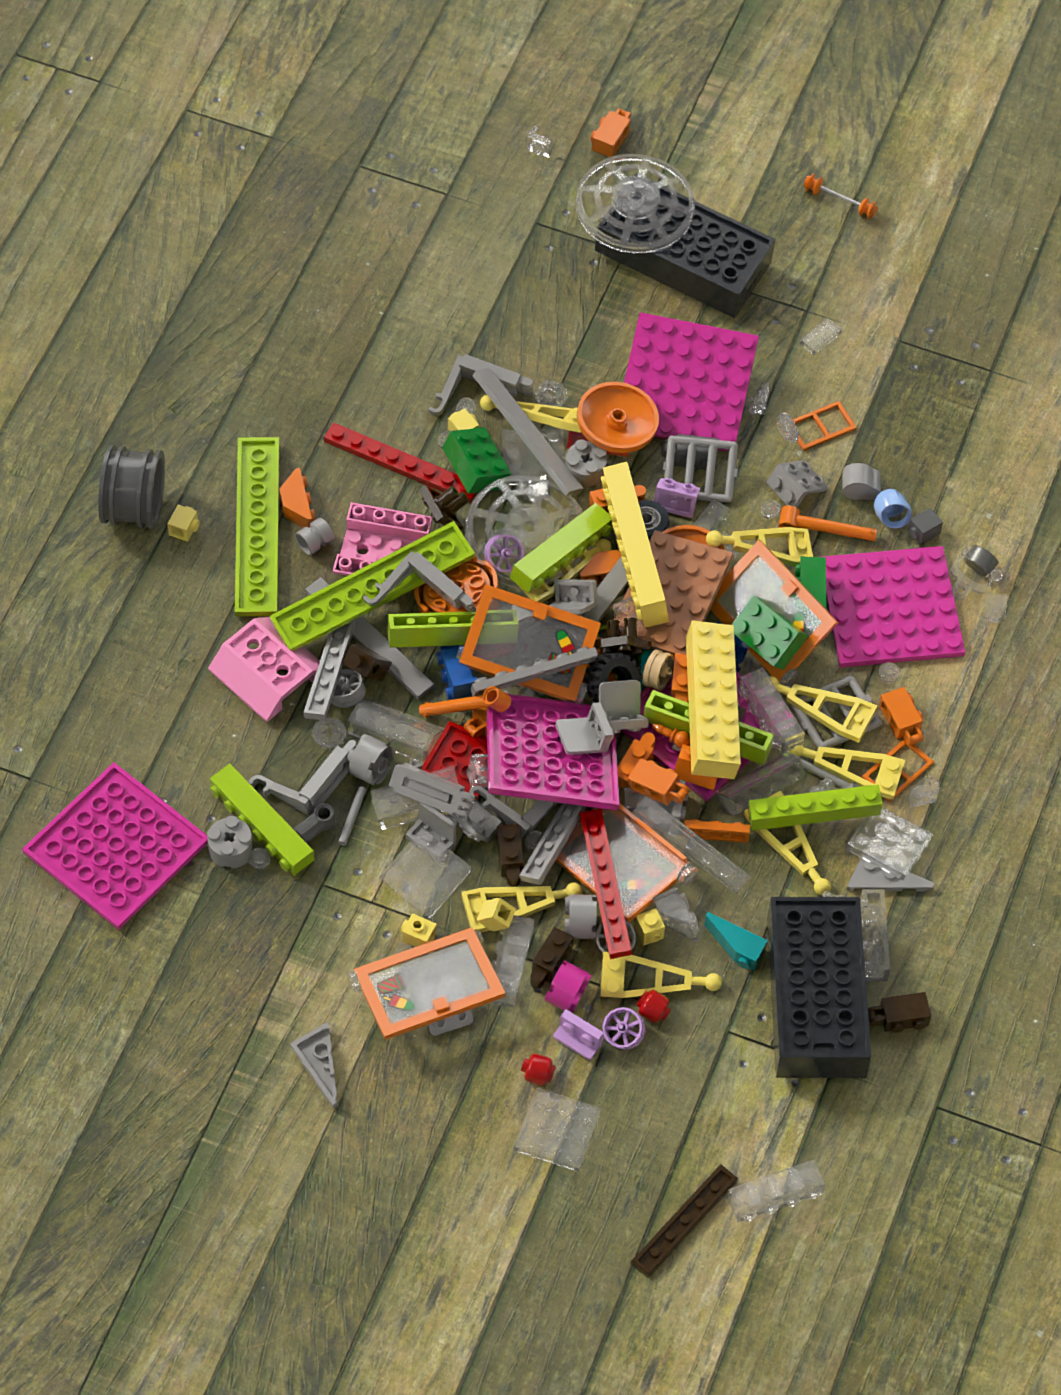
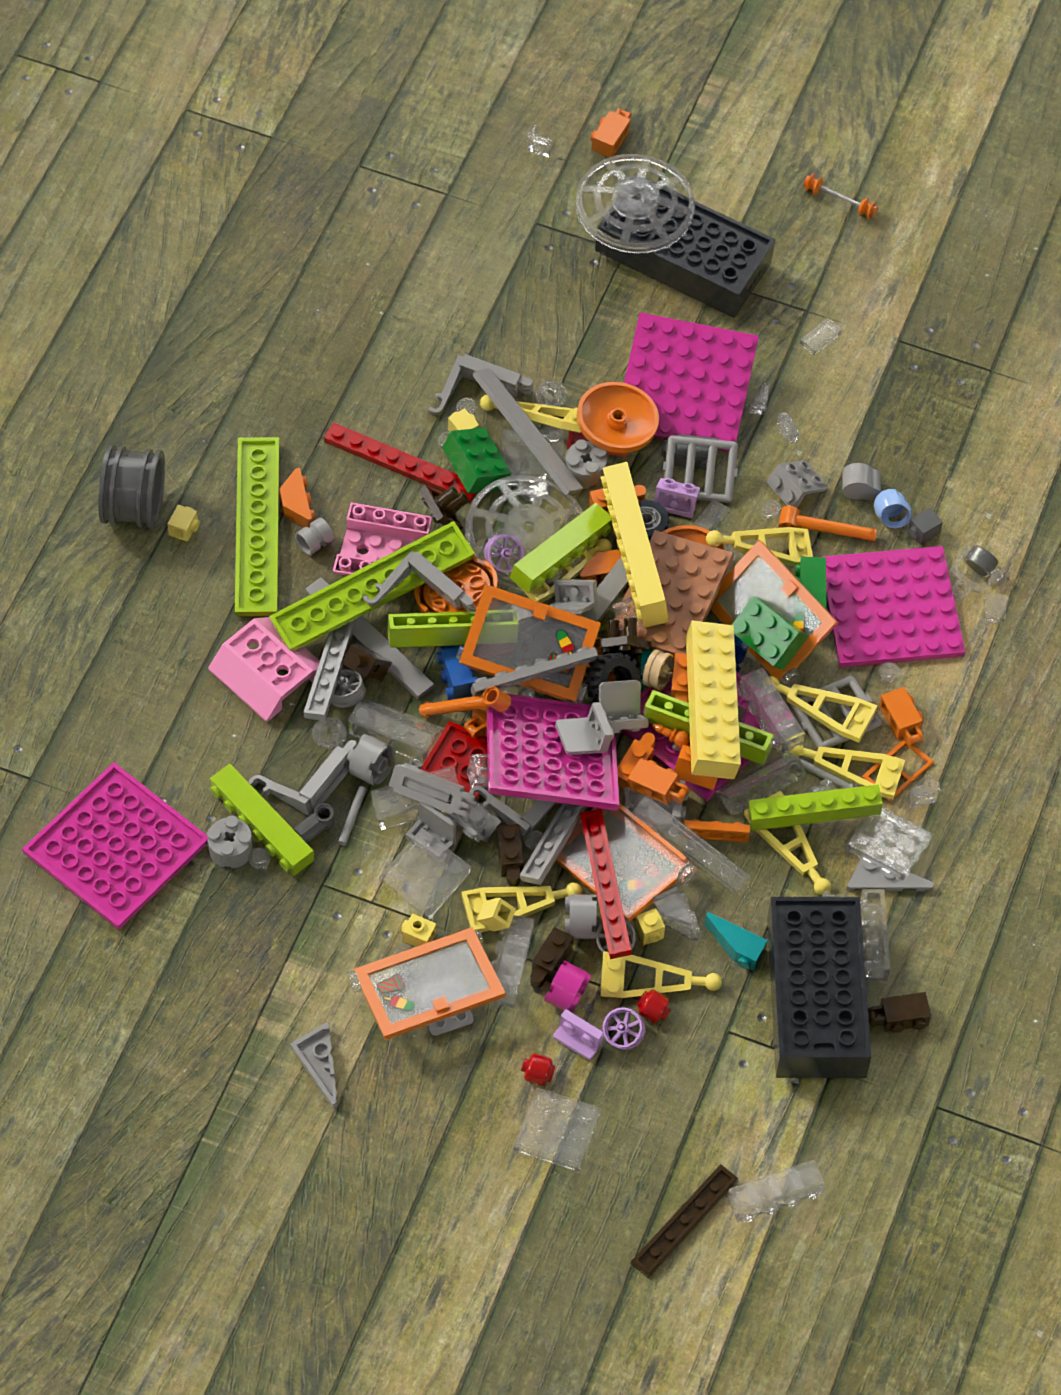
(827, 436): orange window -> none

